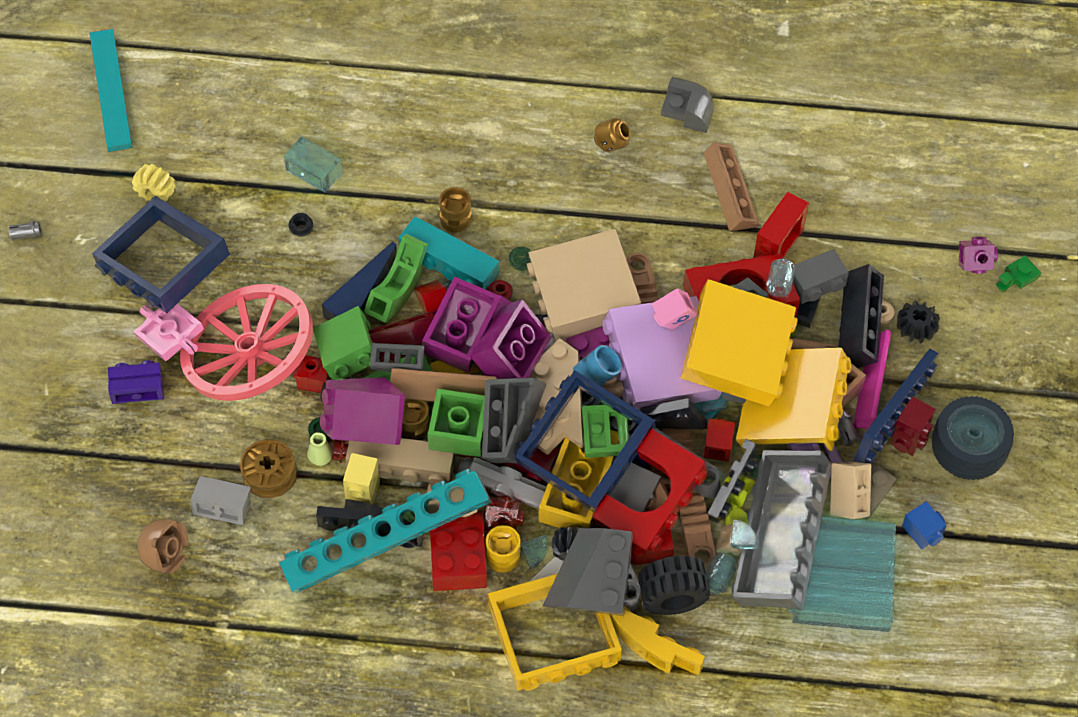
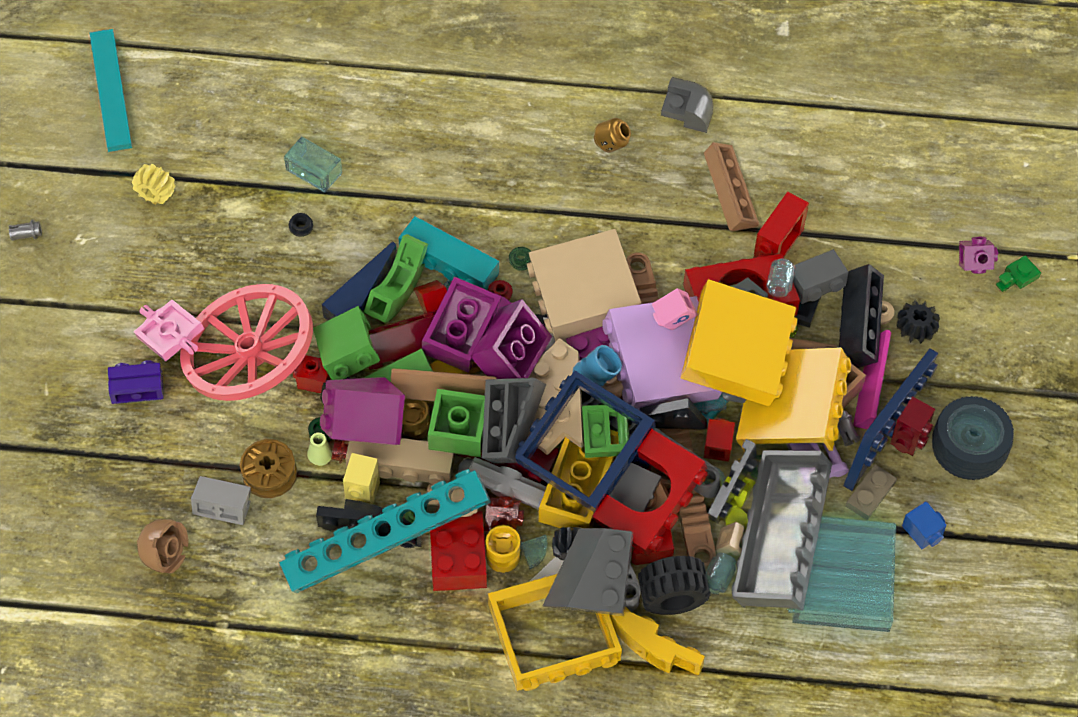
(213, 254): dark blue window -> none
(397, 349): dark grey slope -> none
(455, 209): pearl gold wheel -> none
(743, 536): clear light blue tile -> none
(850, 490): tan hinge -> none

